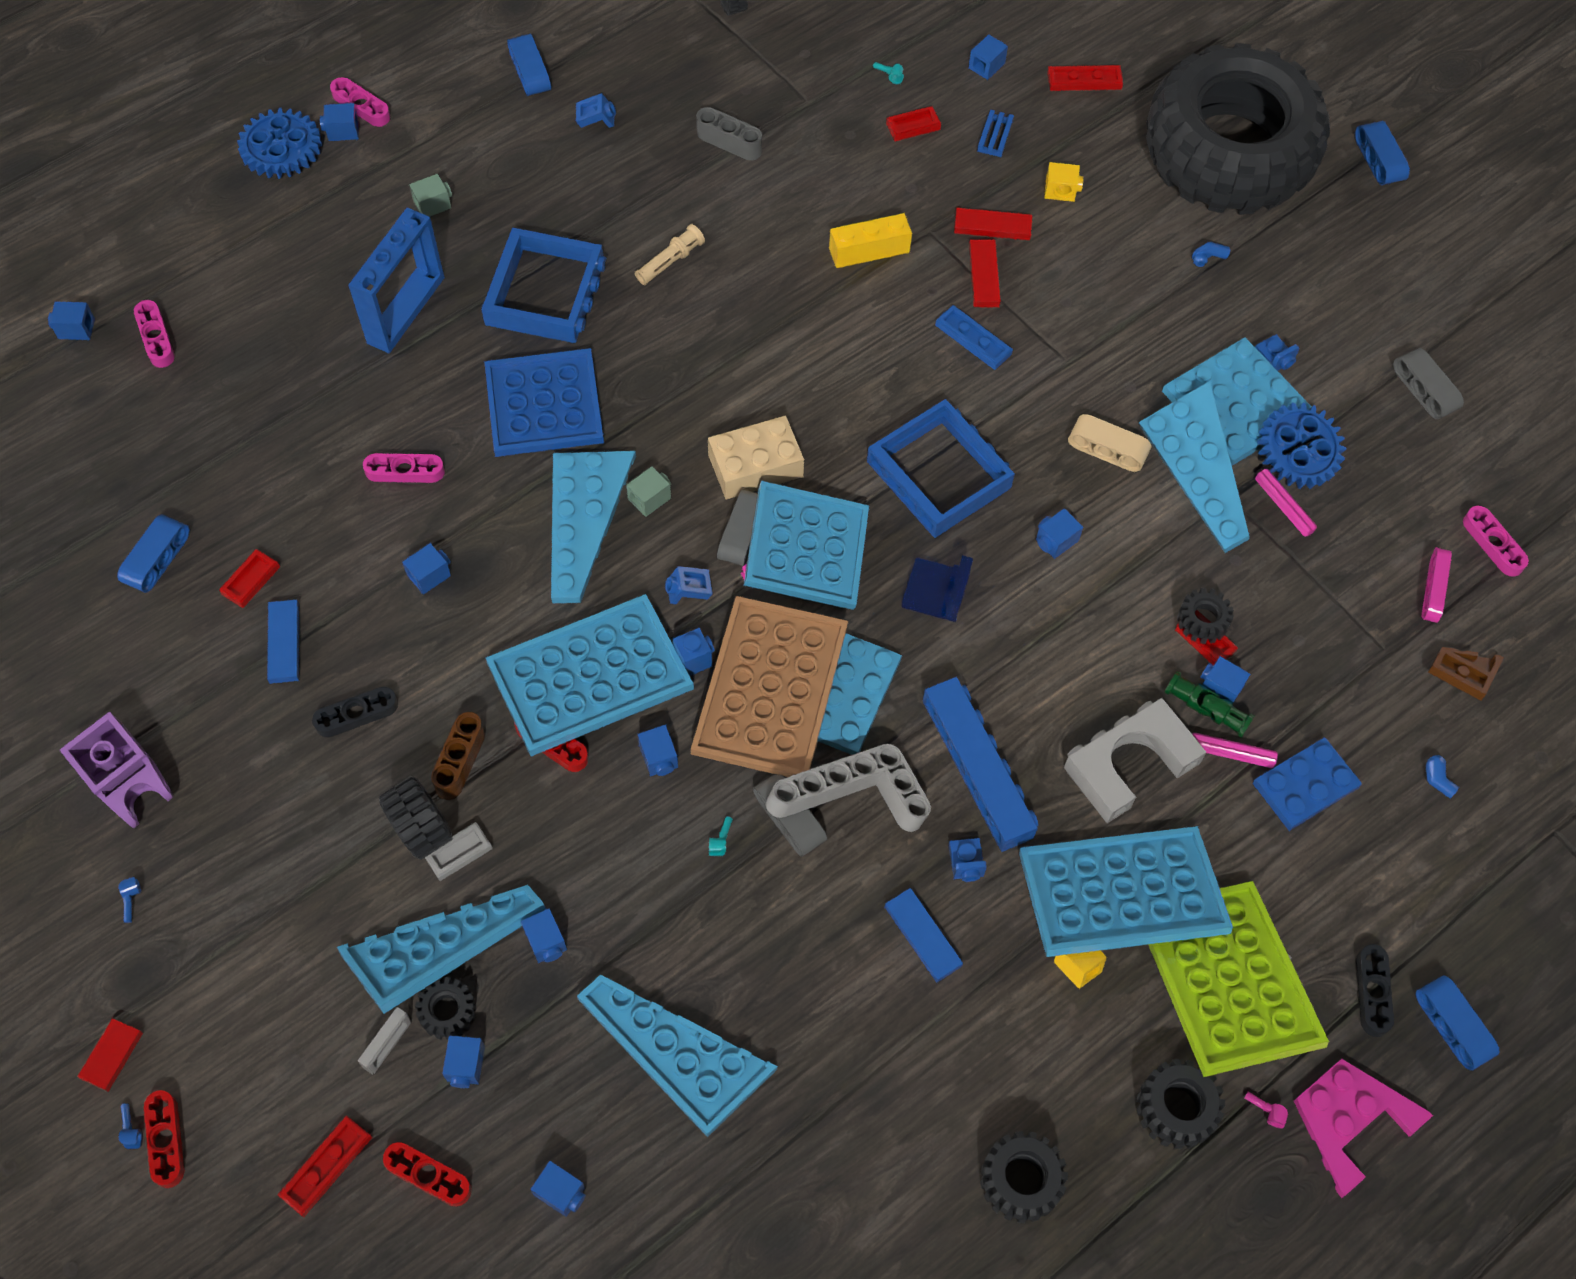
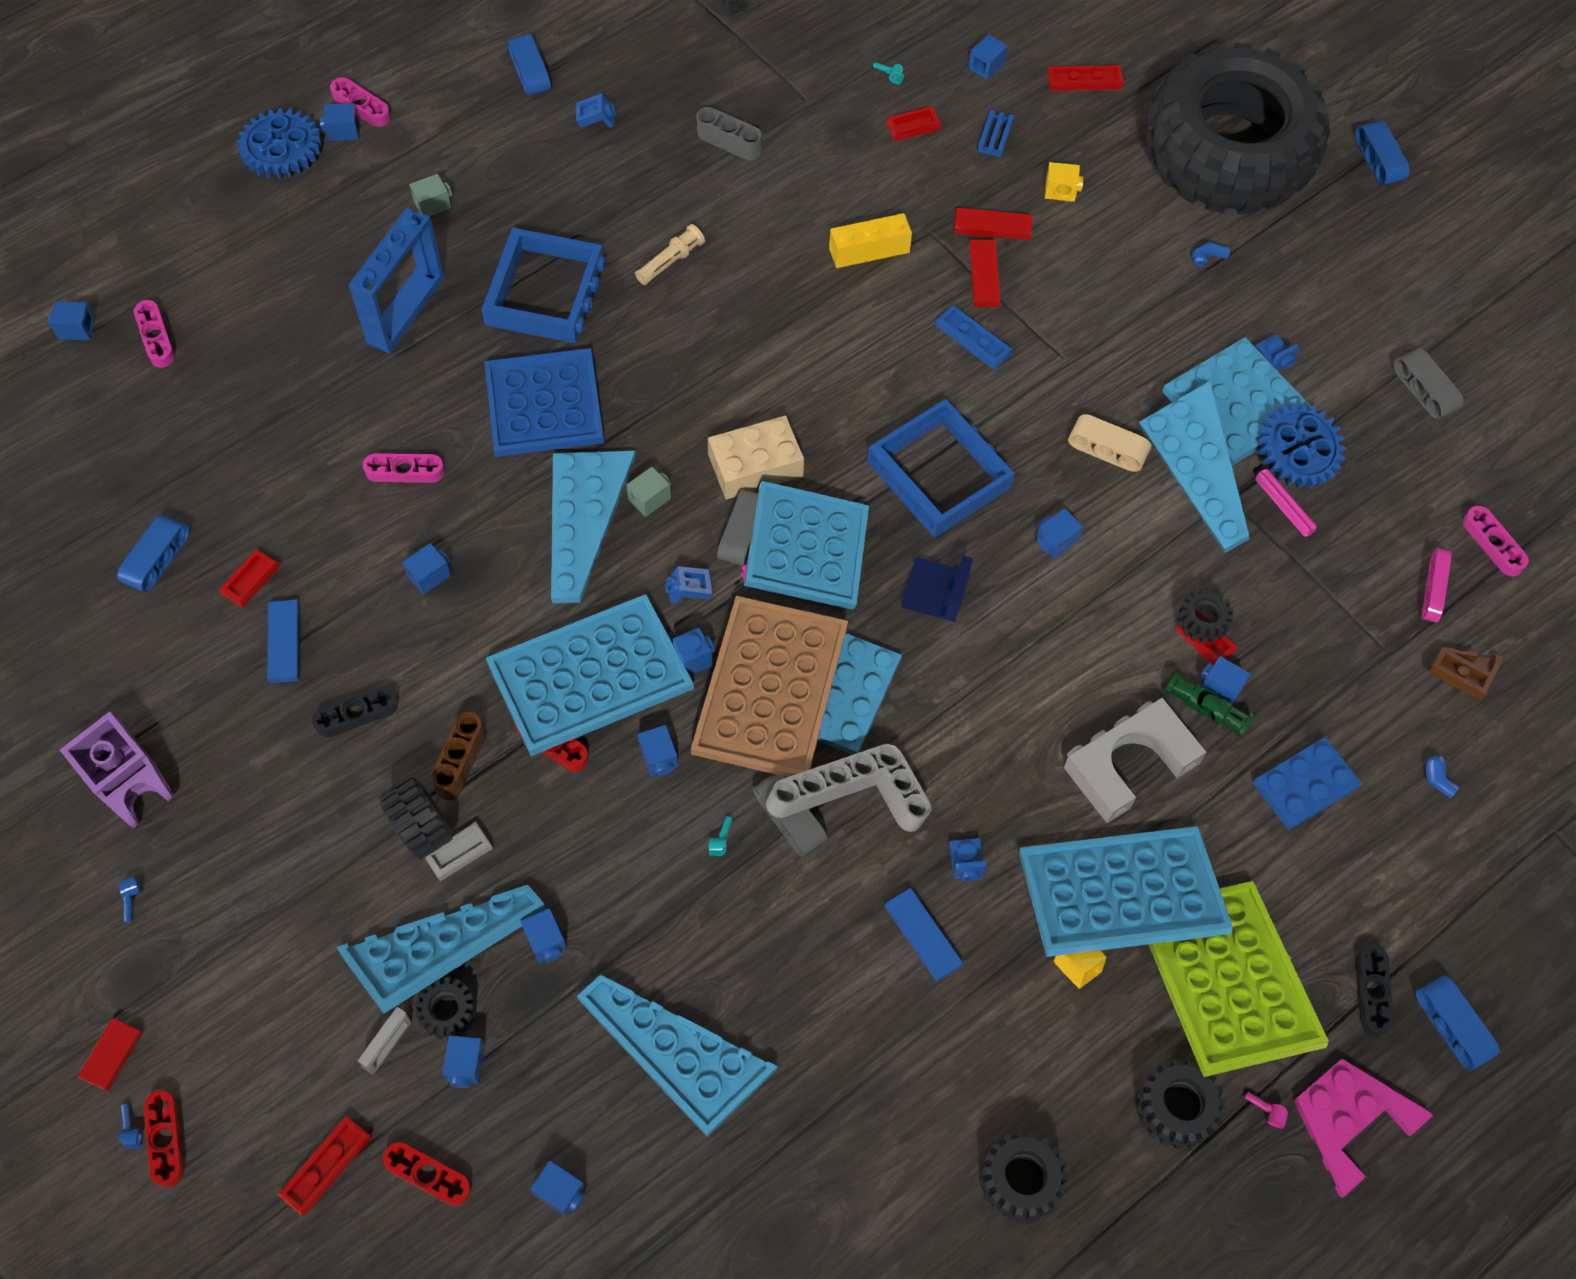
(980, 764): blue brick -> none
(1237, 750): dark pink axle -> none

